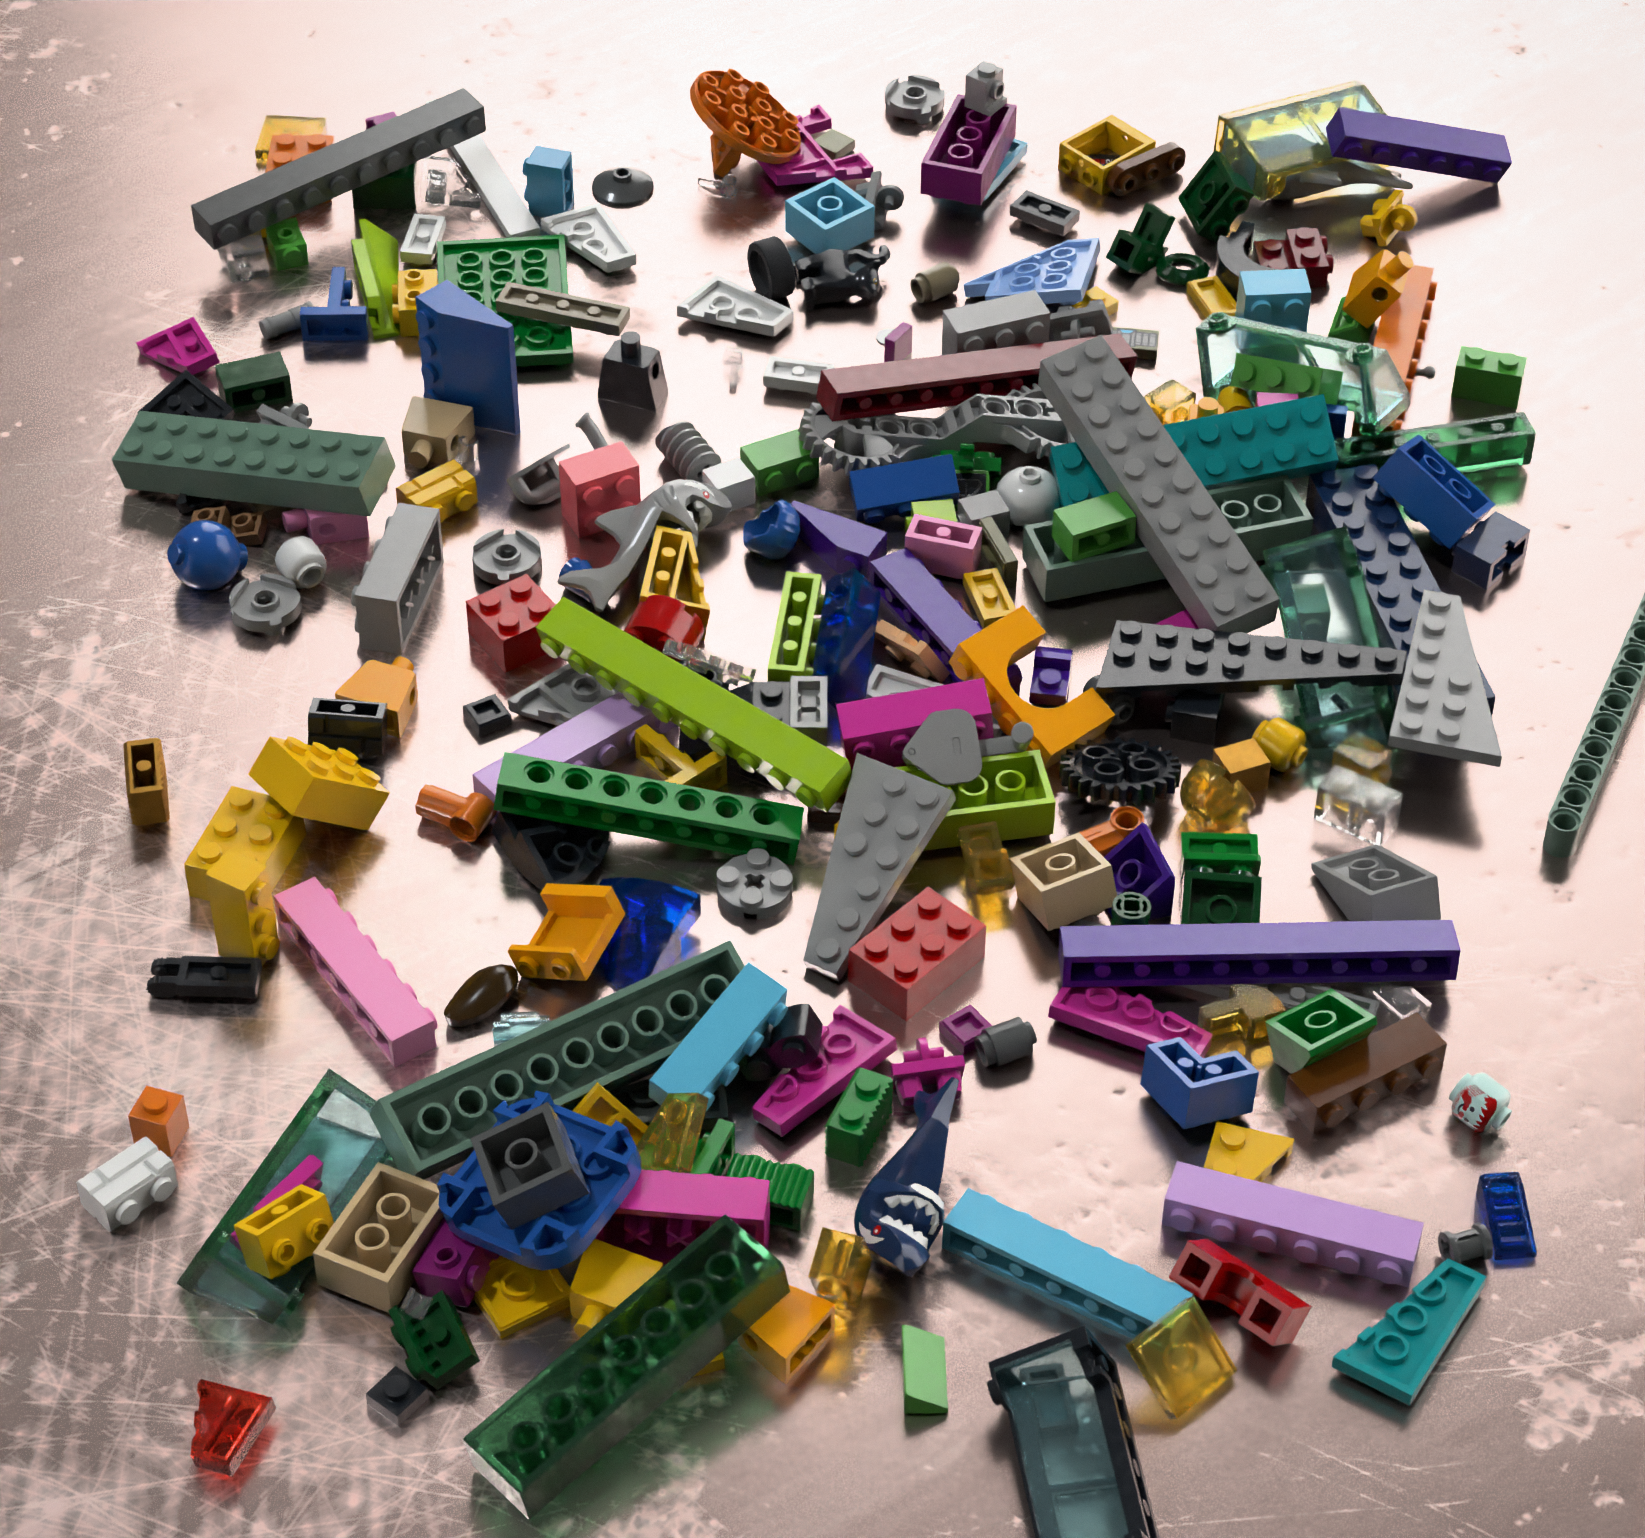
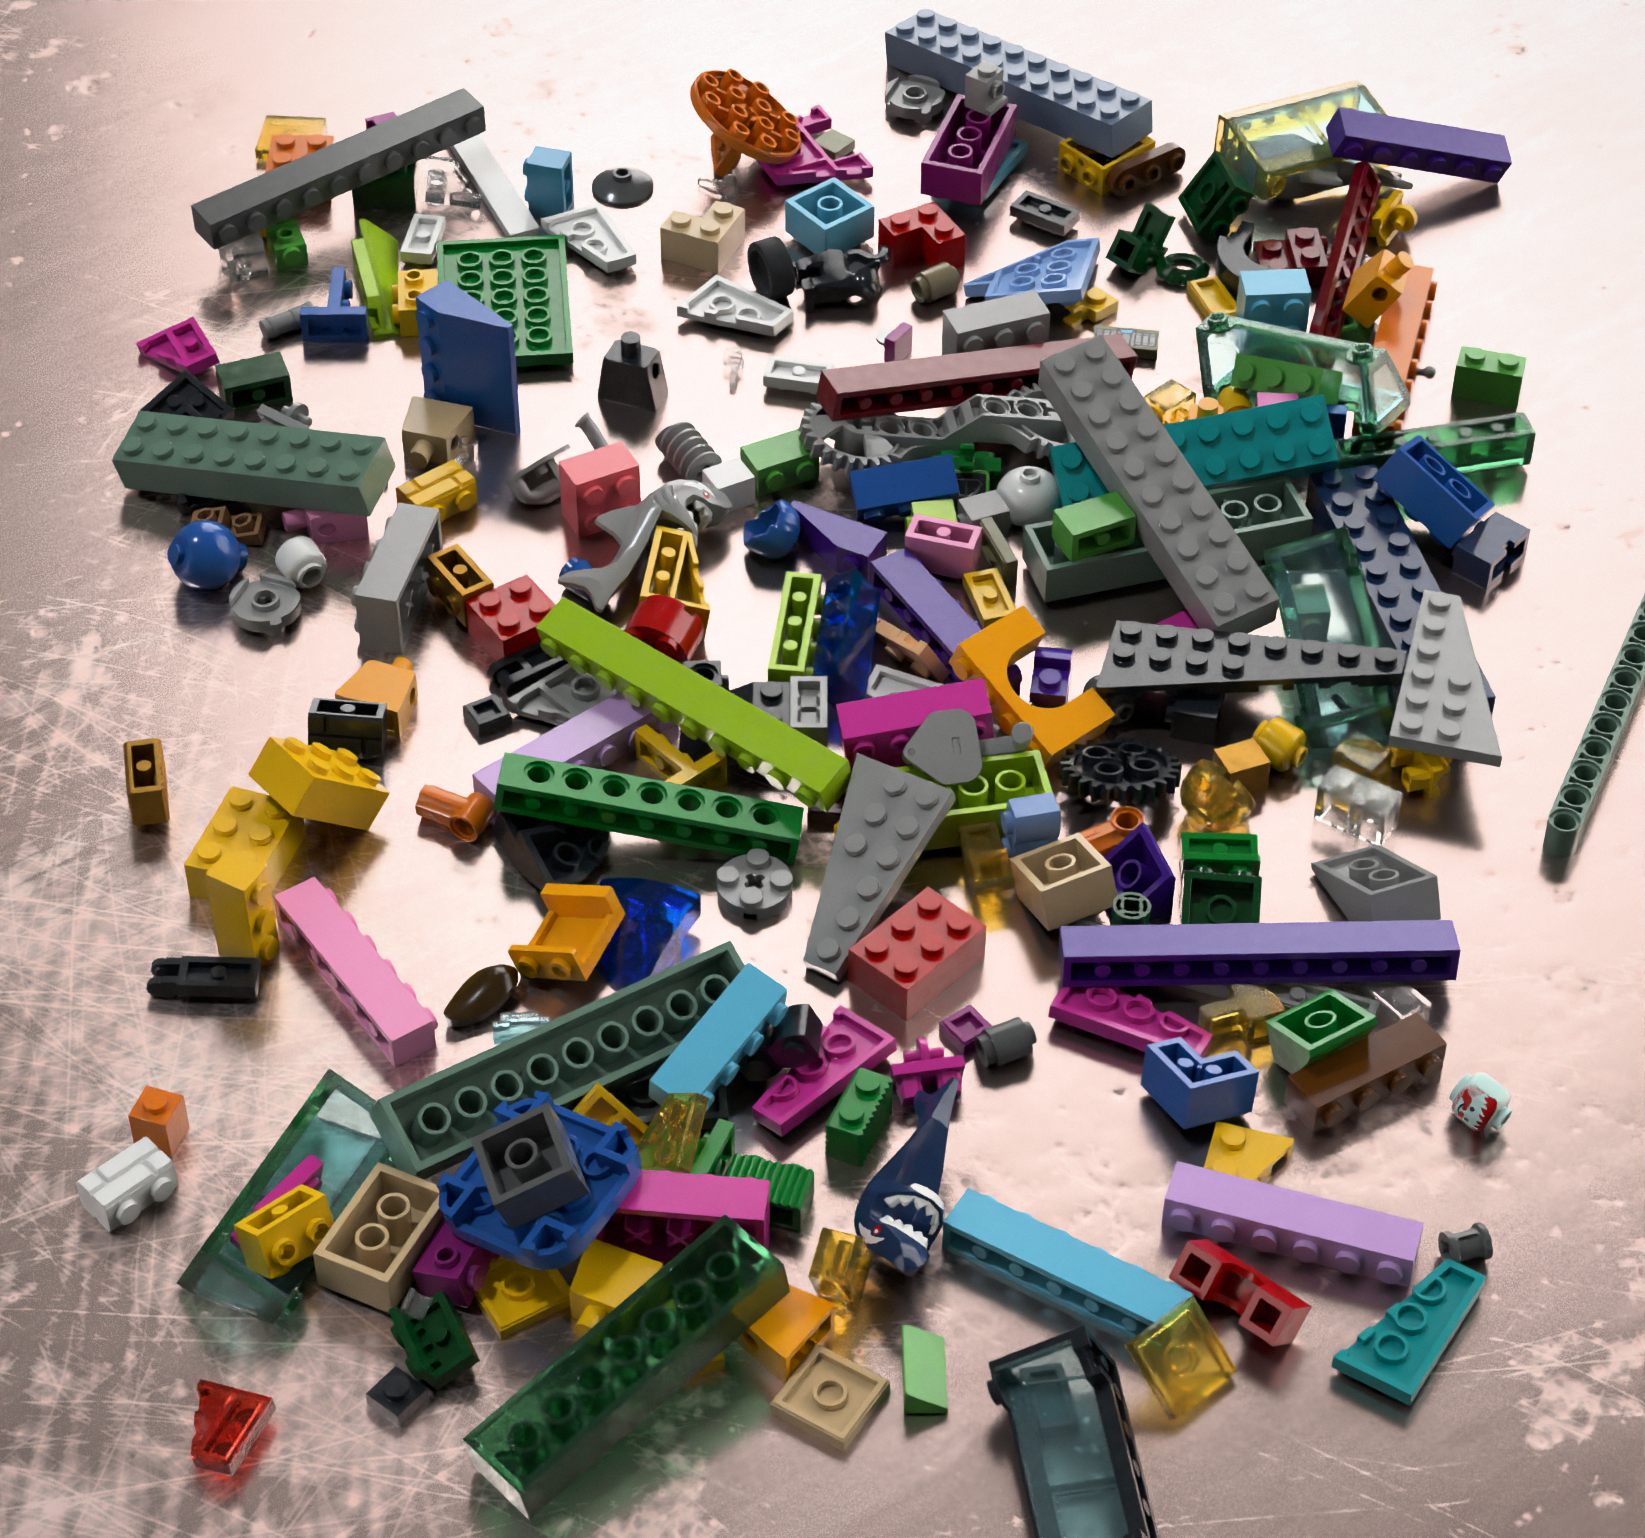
(455, 579): none -> pearl gold brick
(522, 556): light grey plate -> none
(531, 665): none -> black plate
(563, 309): dark tan plate -> none
(701, 660): clear wing -> none
(704, 241): none -> tan brick
(830, 1397): none -> tan tile
(882, 197): light grey hips -> none
(923, 234): none -> red brick
(1030, 823): none -> medium blue brick
(1043, 89): none -> sand blue brick
(1080, 322): light grey hips -> none
(1346, 250): none -> dark red plate
(1422, 770): none -> yellow hips
(1501, 1191): clear blue slope -> none

